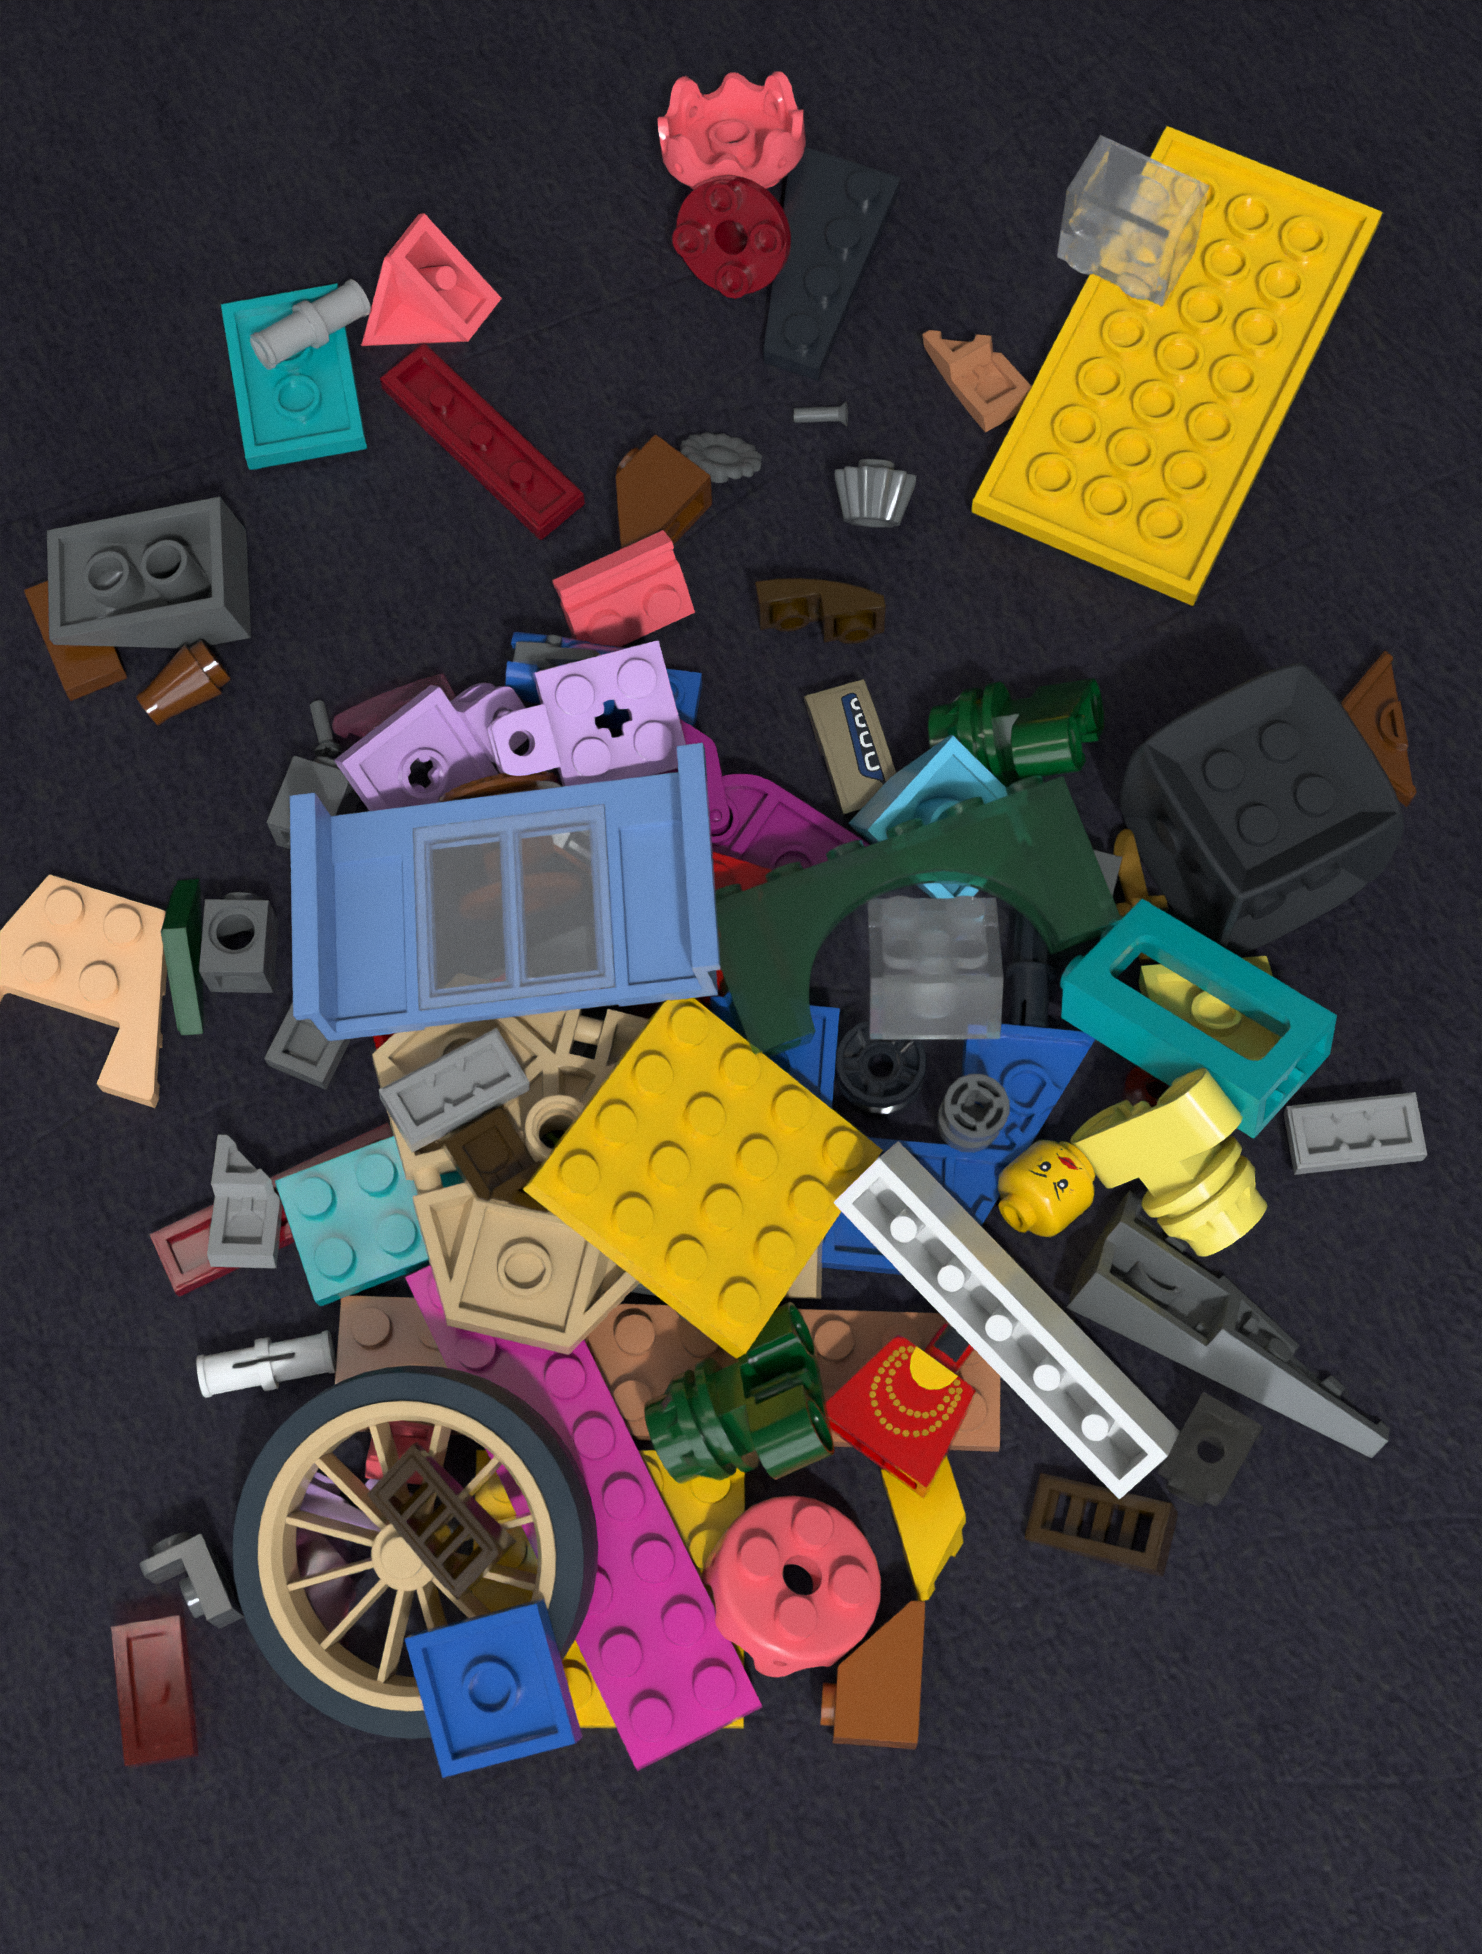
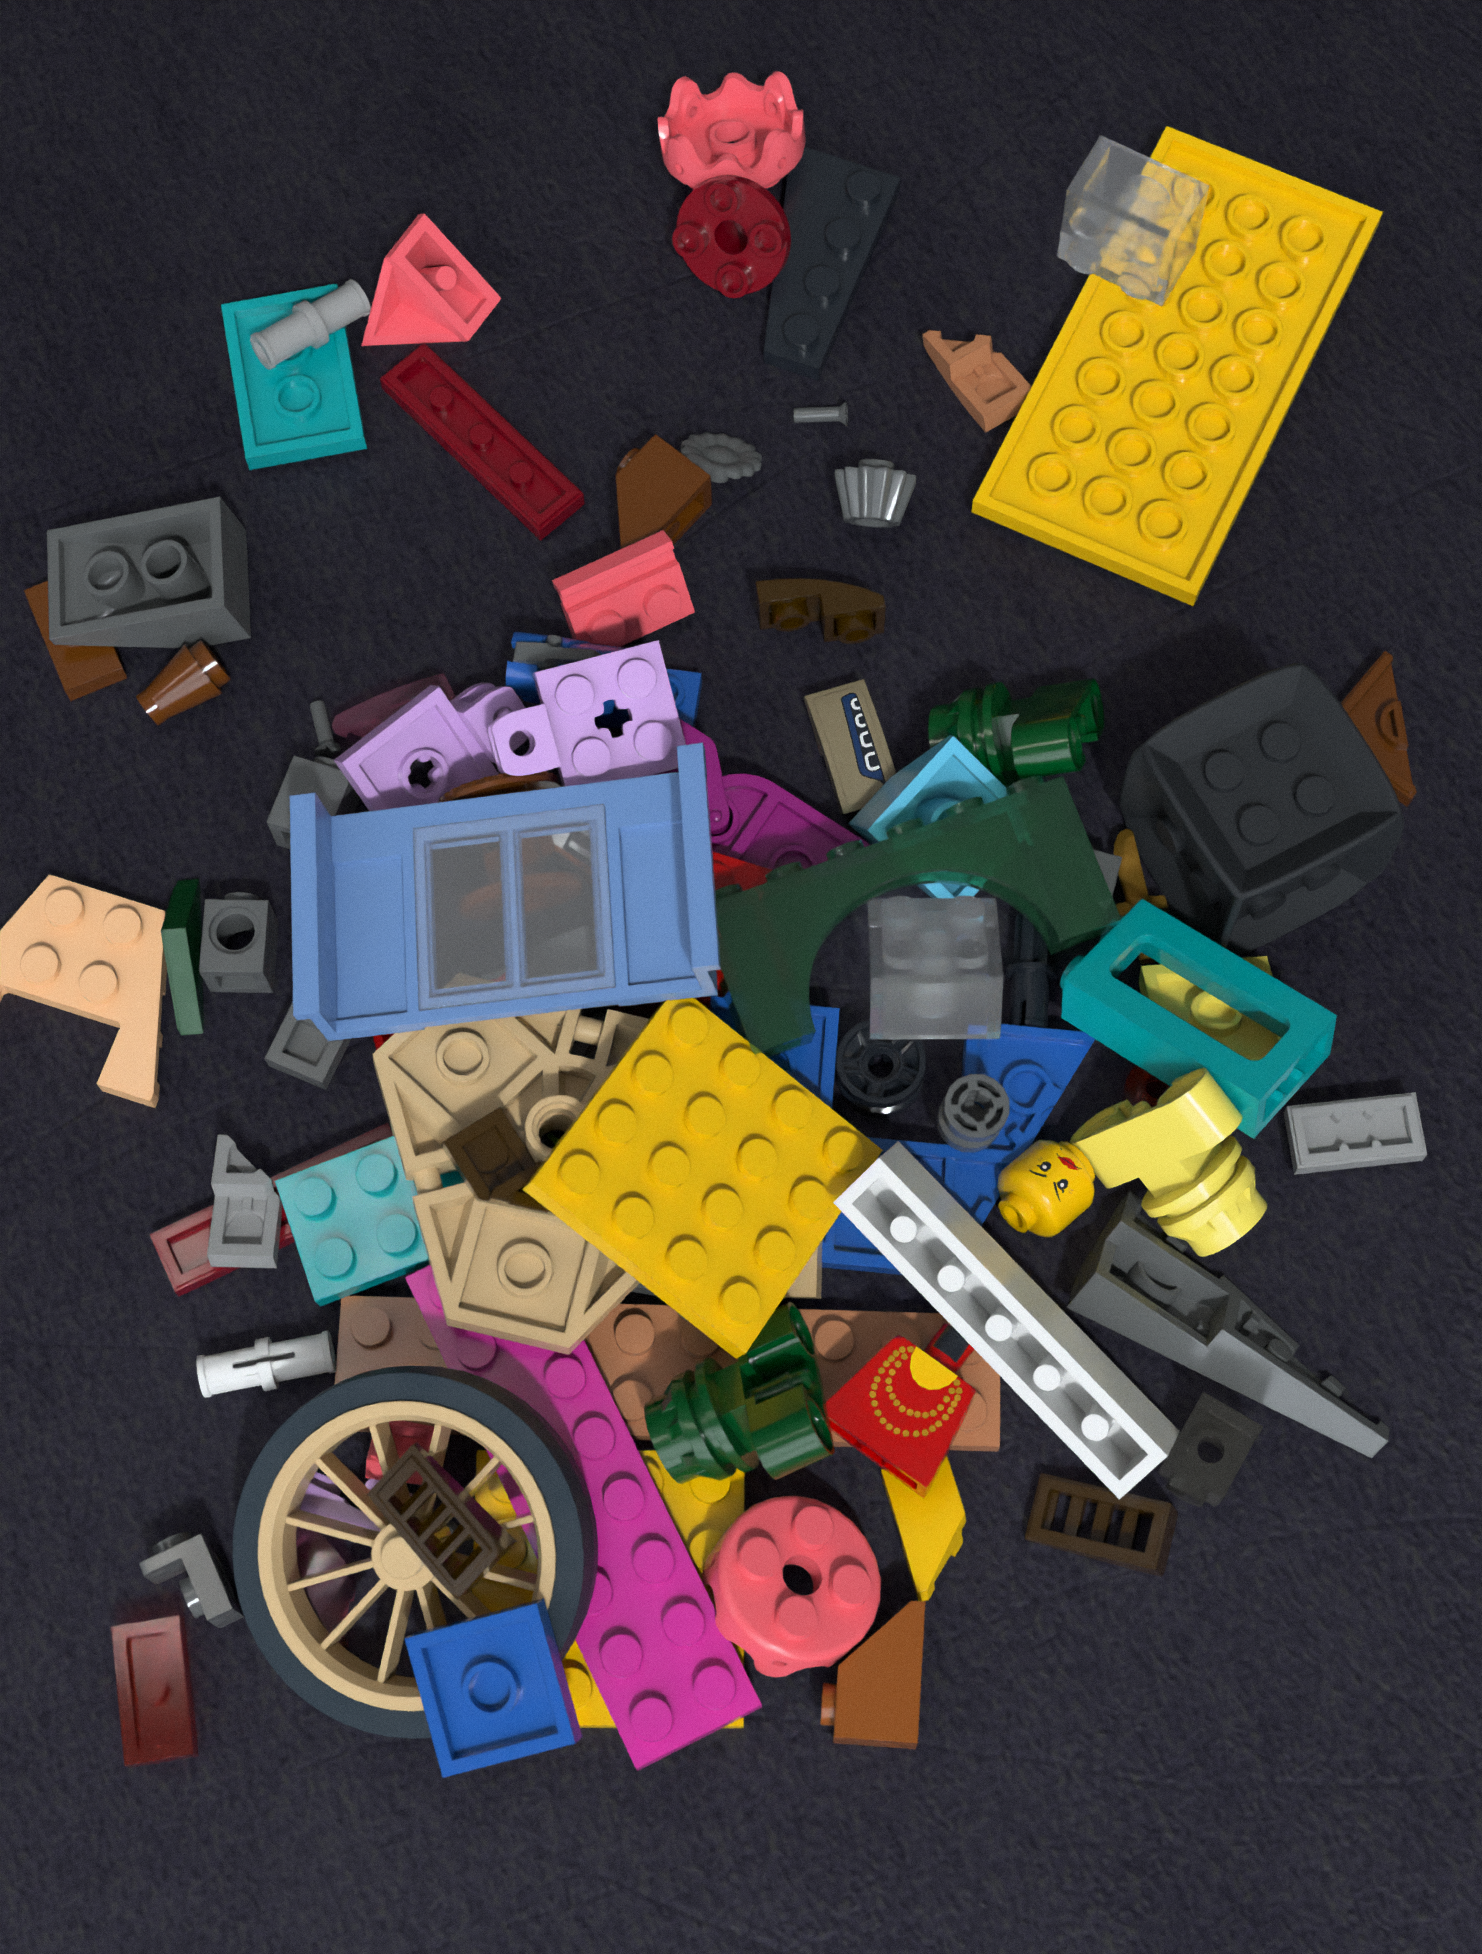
(454, 1090): light grey plate -> none

